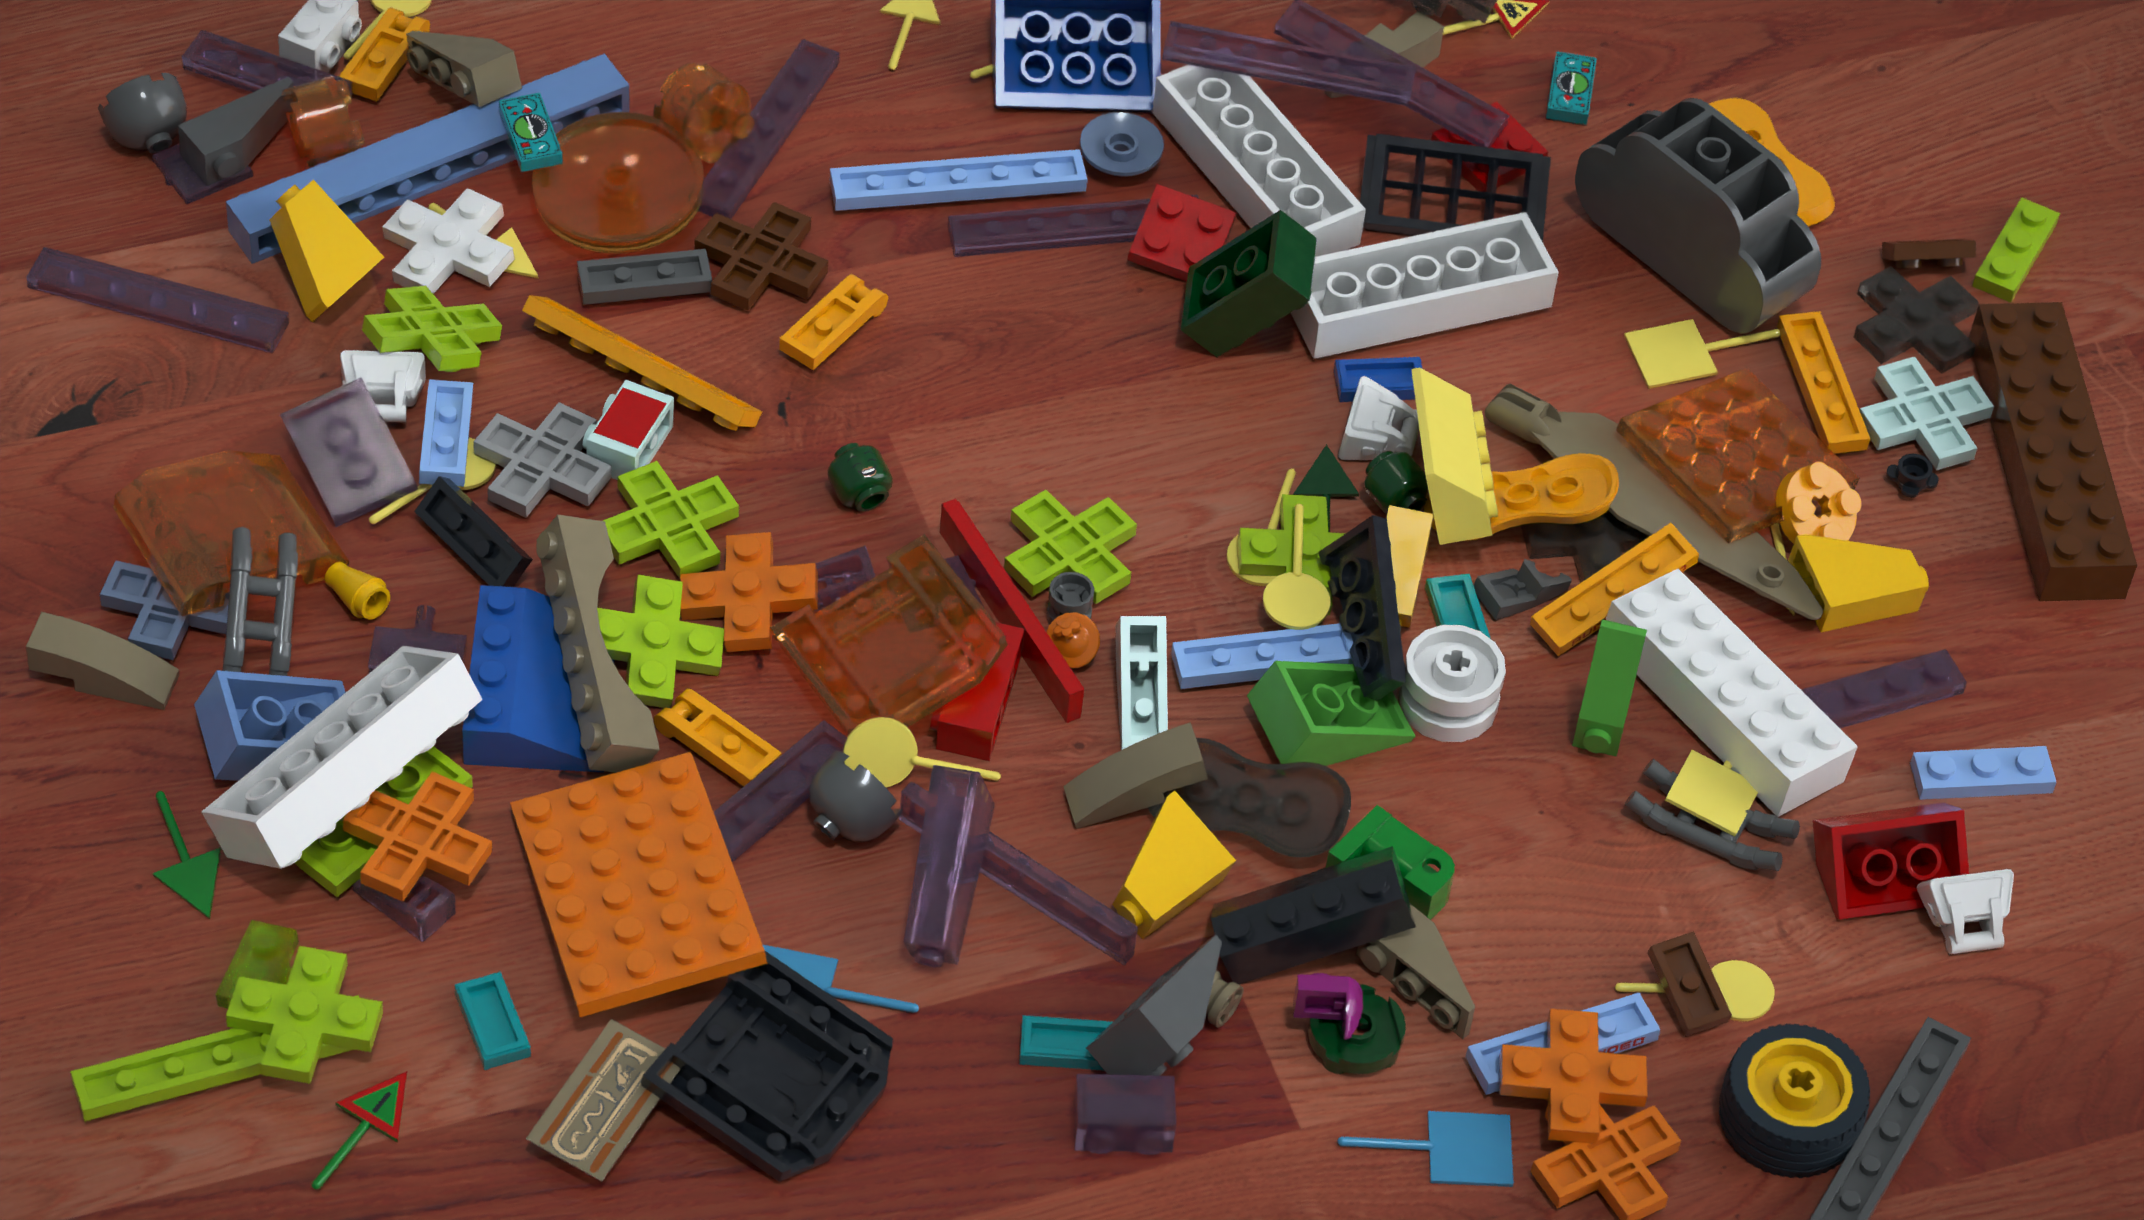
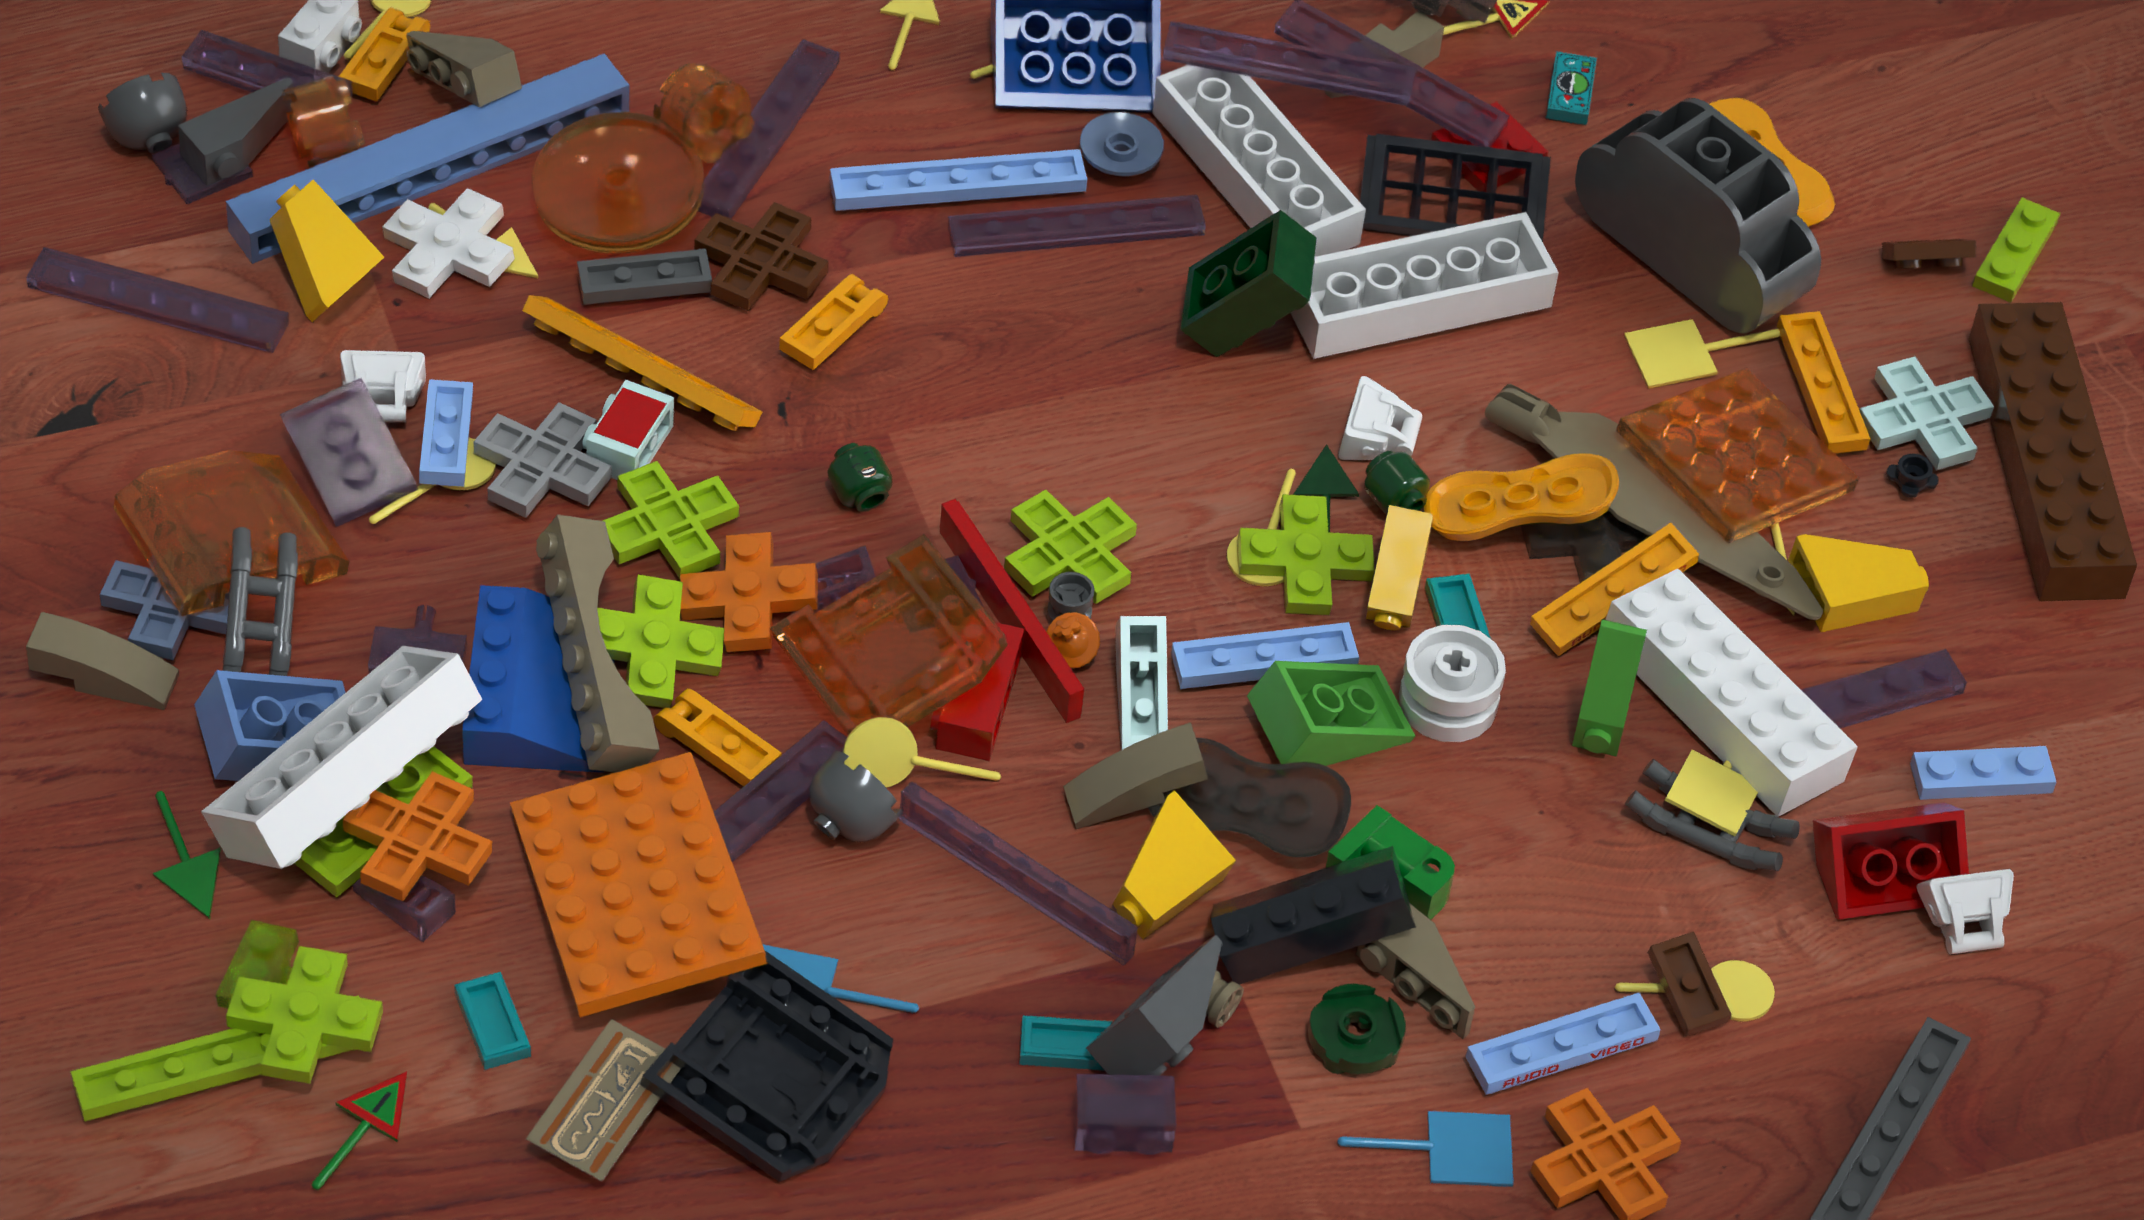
(360, 592): yellow cone -> none
(441, 332): lime plate -> none
(472, 534): black plate -> none
(530, 132): teal tile -> none
(947, 864): clear purple slope -> none
(1179, 232): red plate -> none
(1295, 597): light yellow piece -> none
(1329, 998): magenta plate -> none
(1367, 593): black wing -> none
(1391, 373): blue tile -> none
(1454, 459): light yellow slope -> none
(1517, 591): dark grey slope -> none
(1573, 1076): orange plate -> none
(1794, 1100): black wheel -> none
(1832, 493): light orange plate -> none
(1916, 319): clear smoke plate -> none

